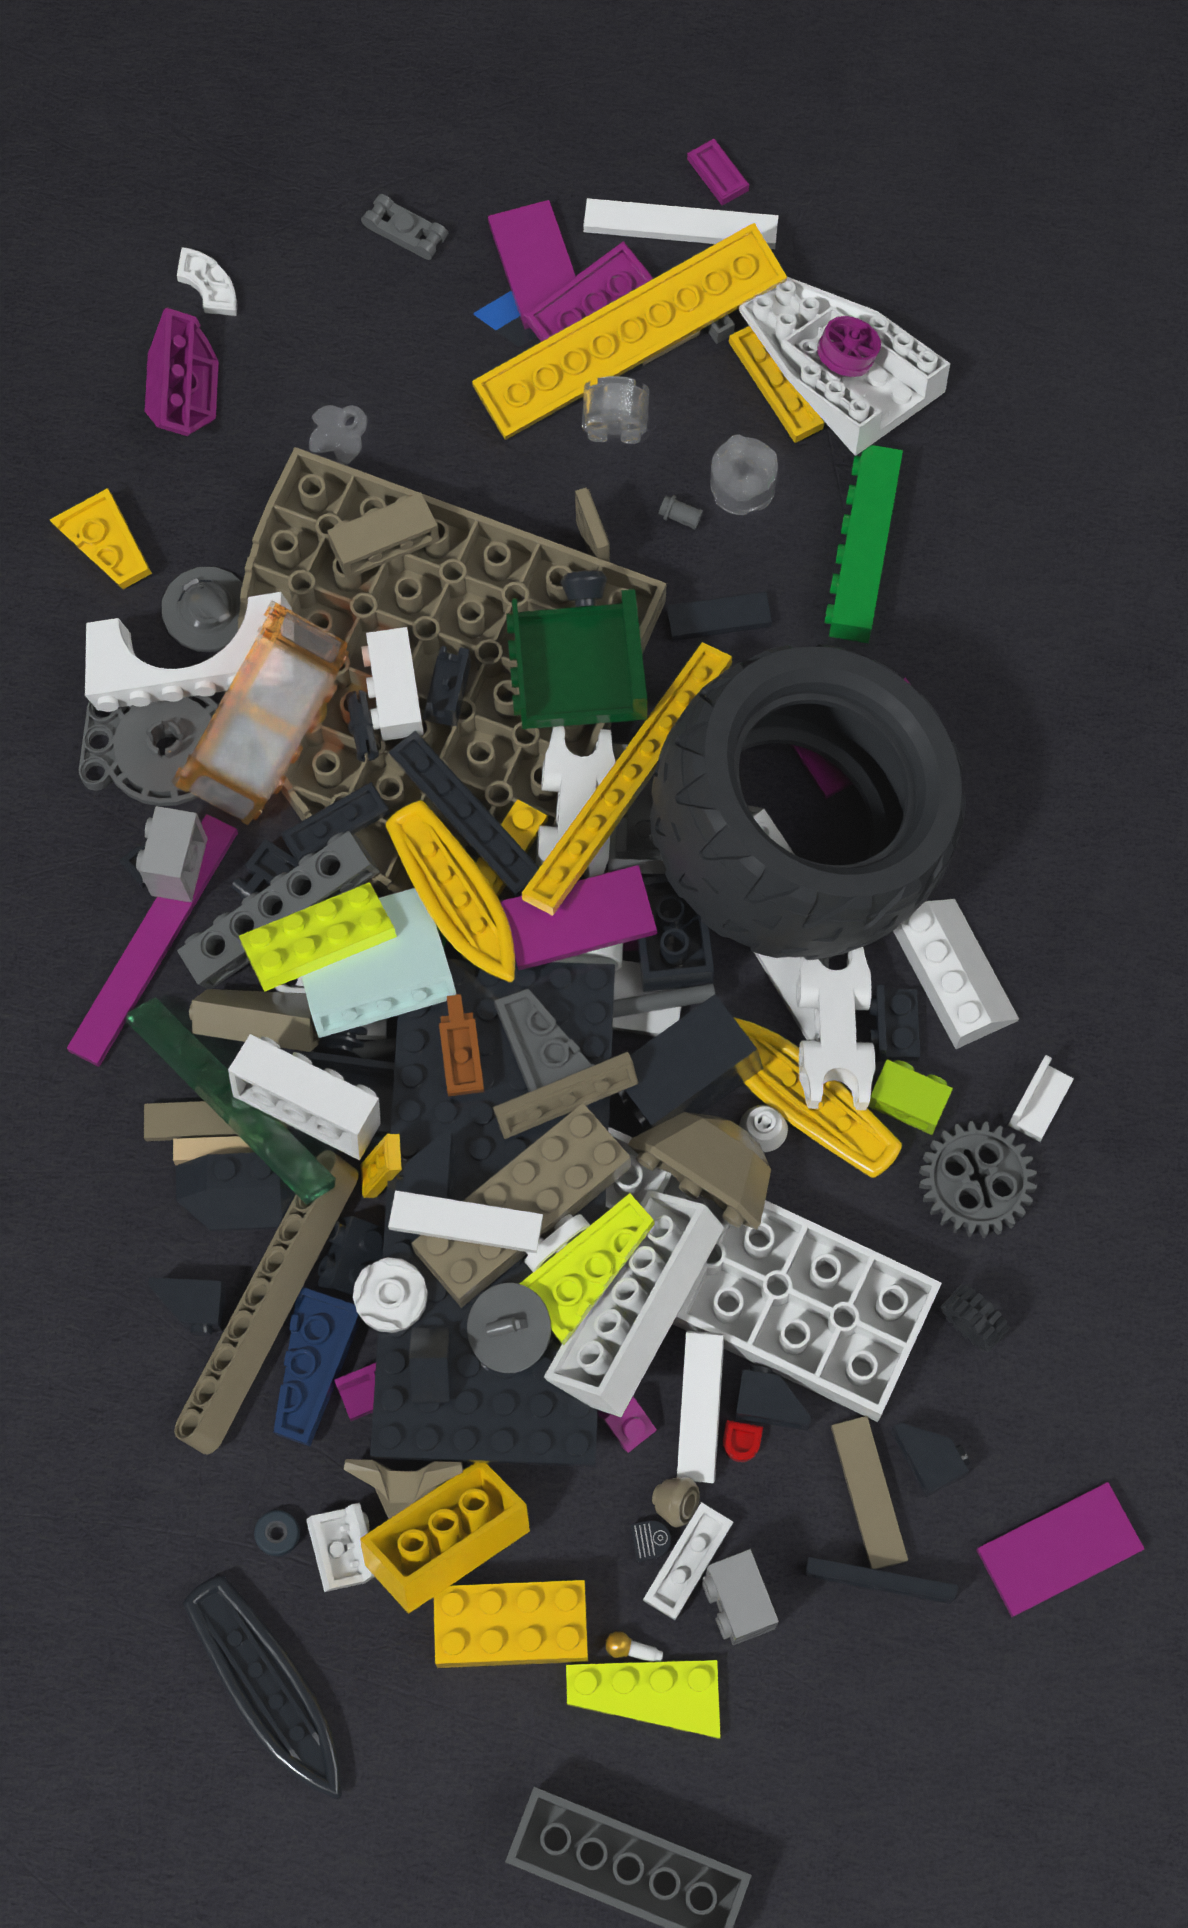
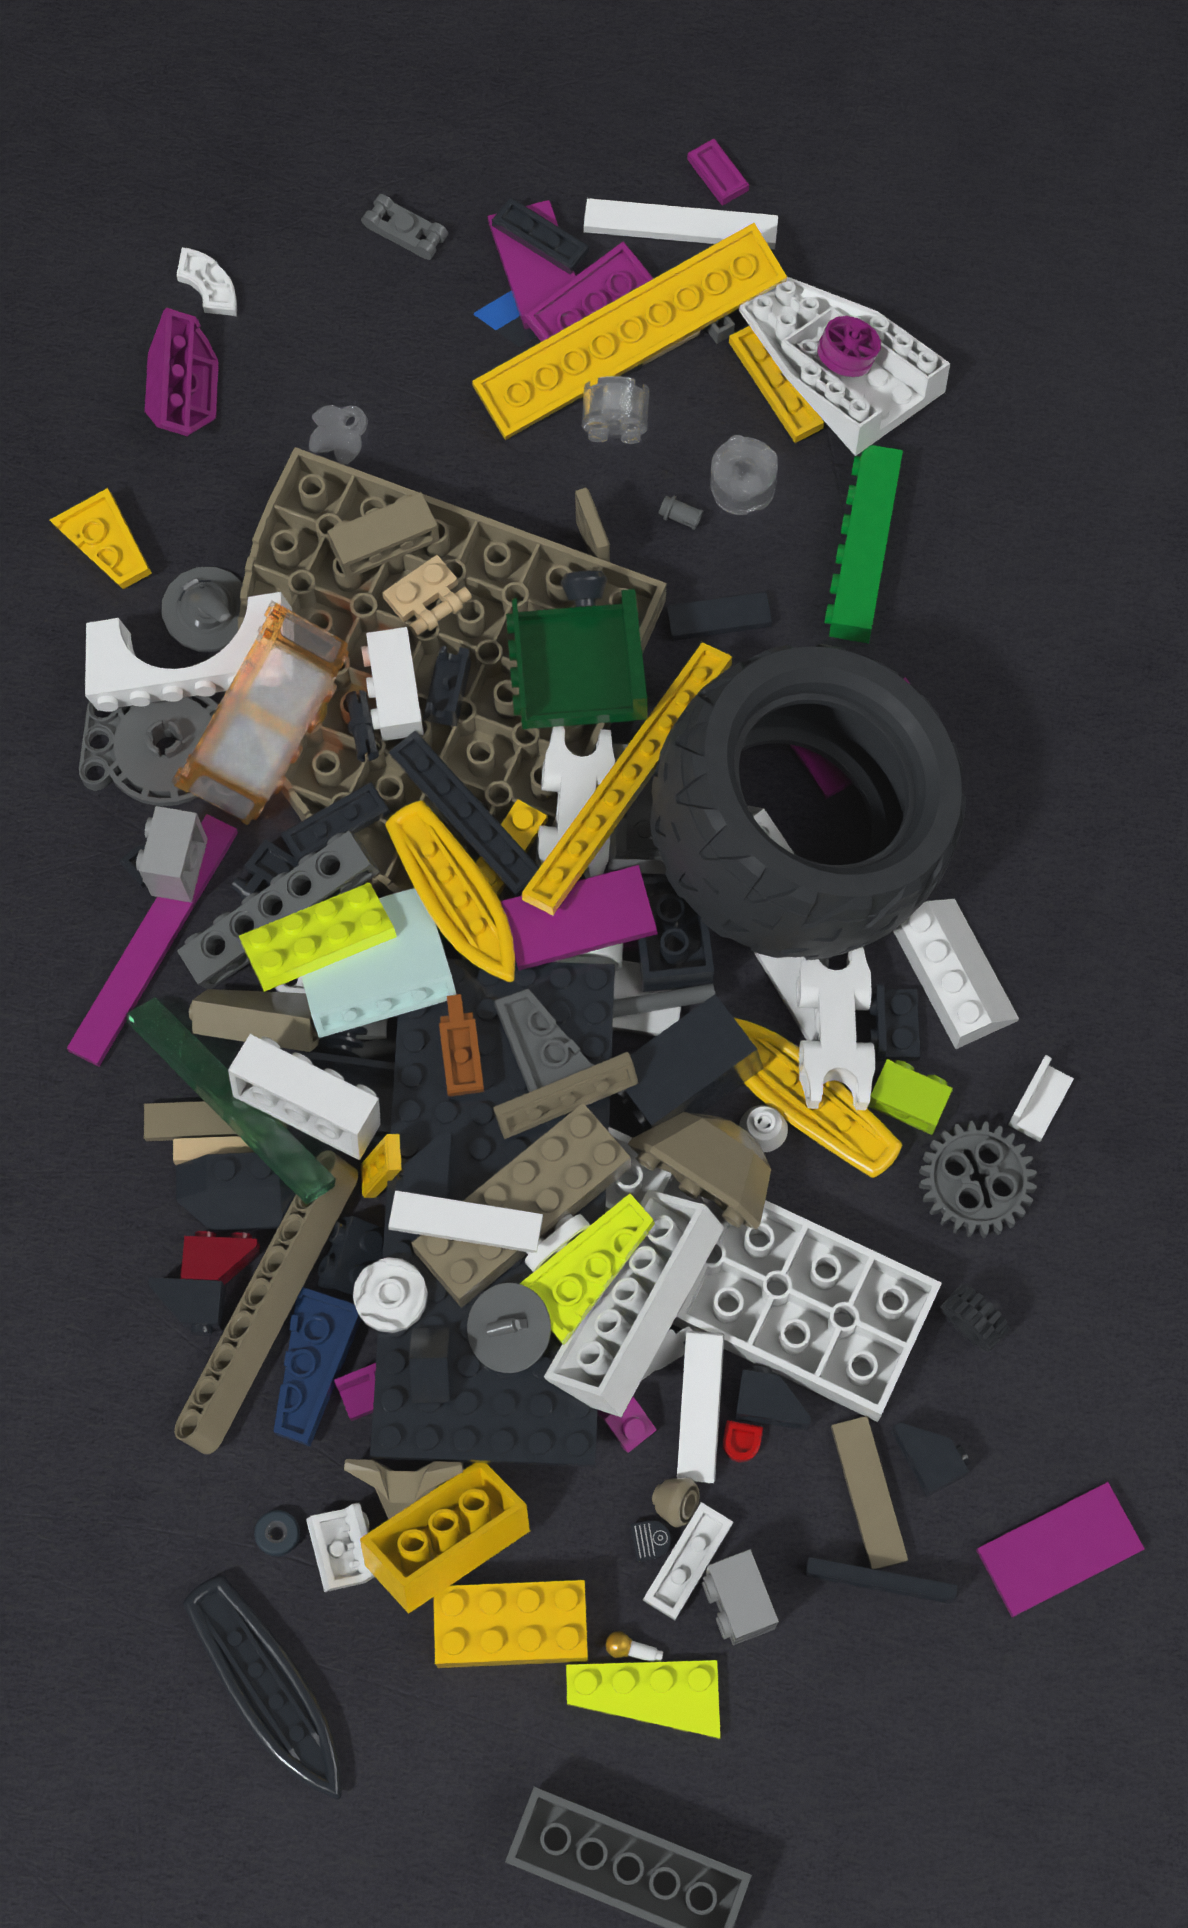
(217, 1257): none -> dark red slope
(422, 588): none -> tan plate
(540, 236): none -> black tile
(669, 1350): none -> white sticker

